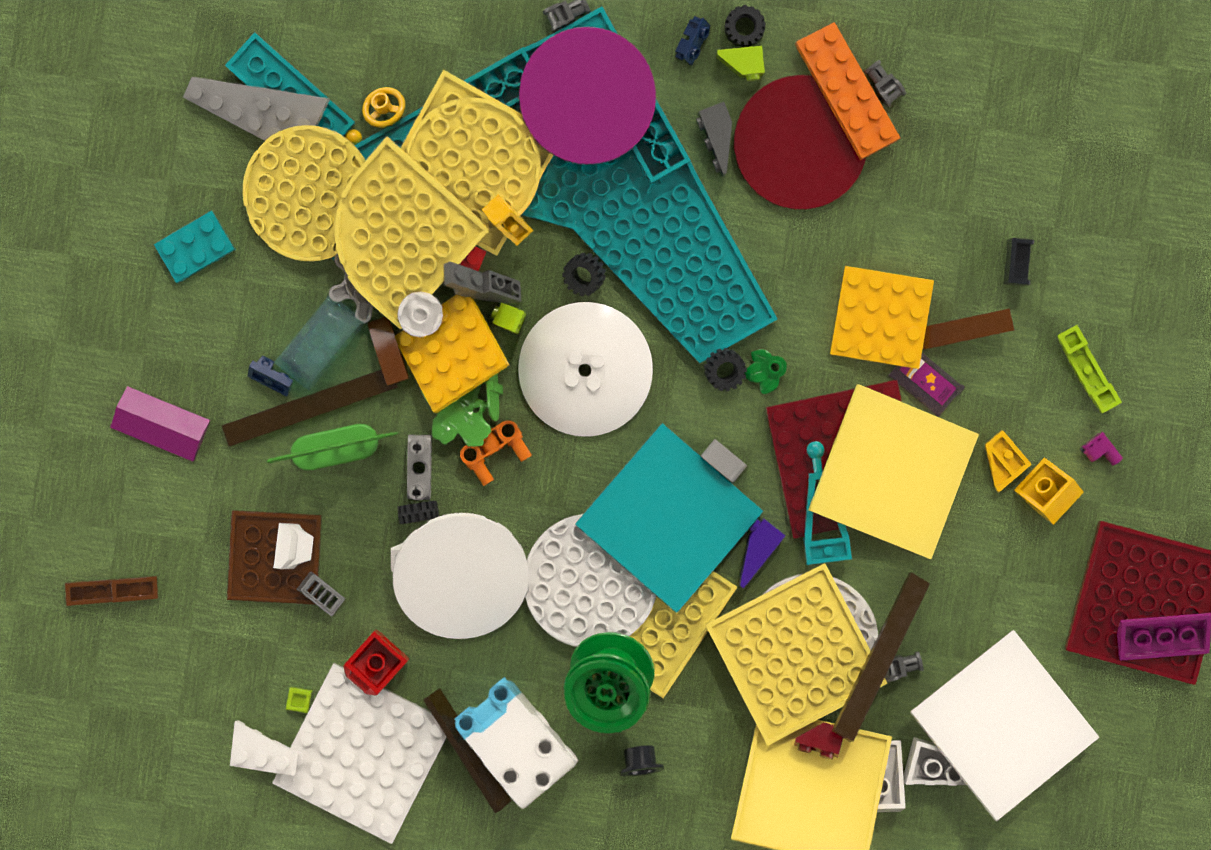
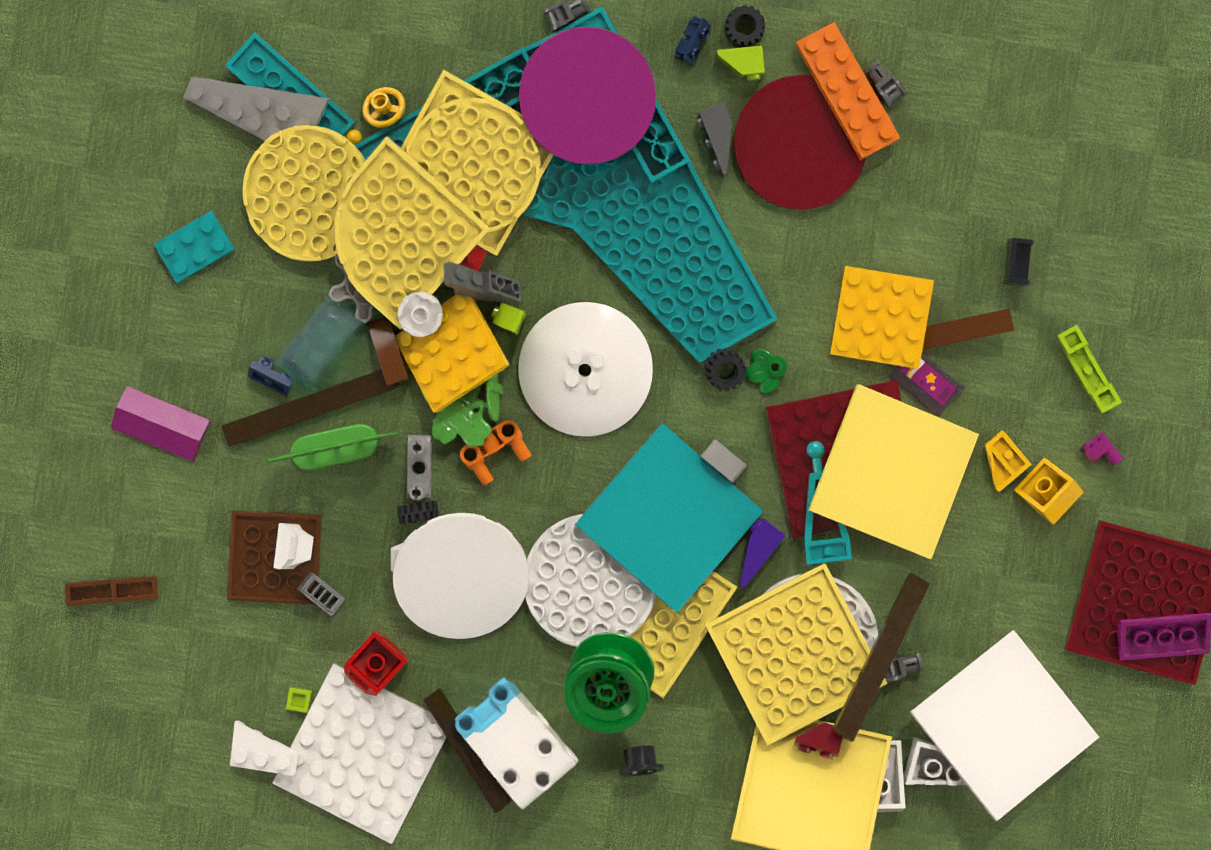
(507, 220): yellow slope -> none
(573, 279): black tyre -> none

